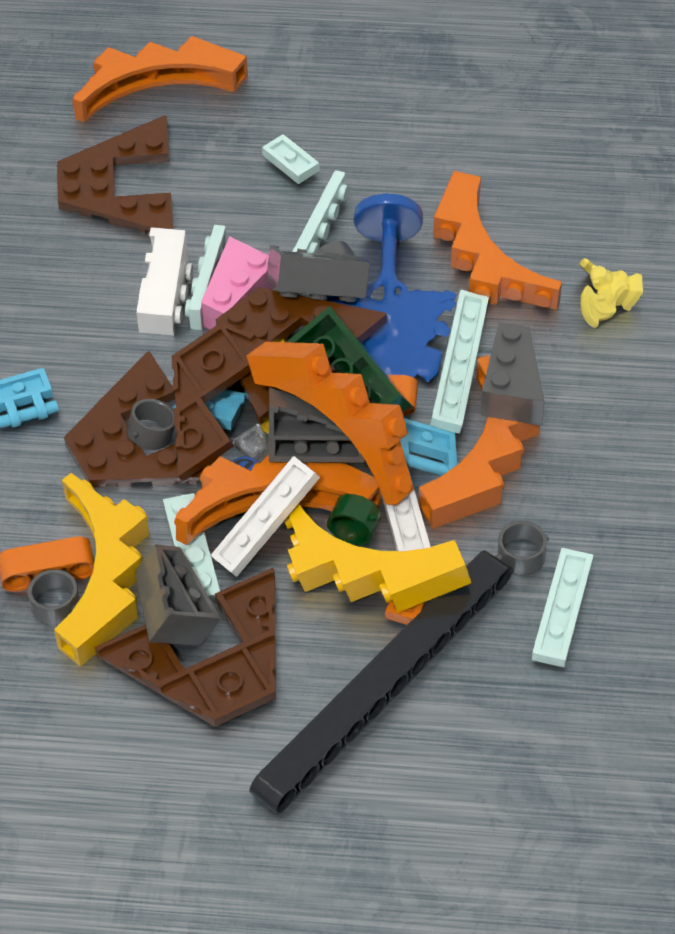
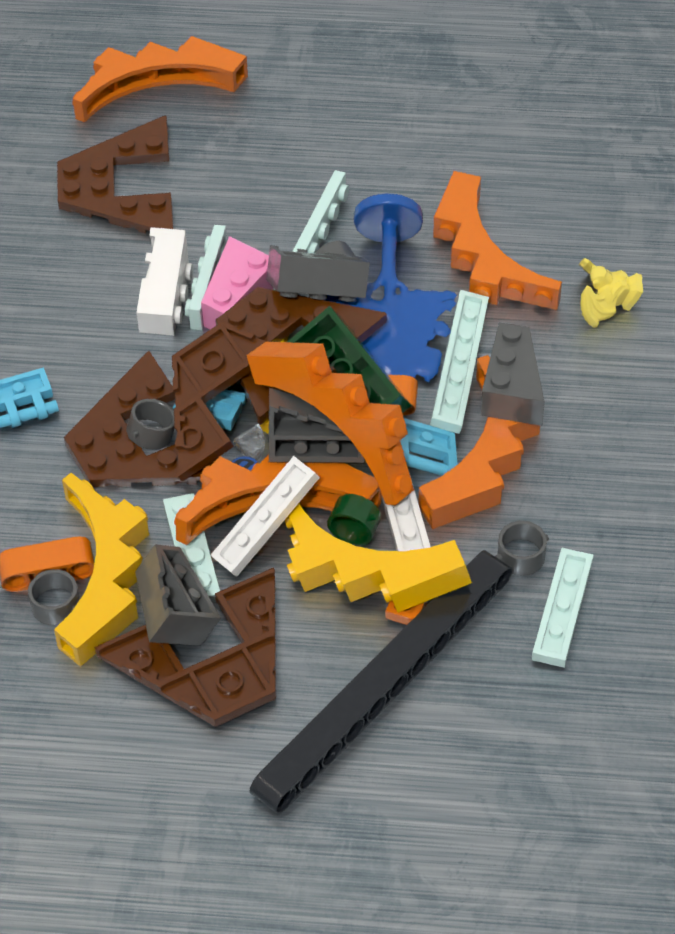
(290, 159): light aqua plate -> none

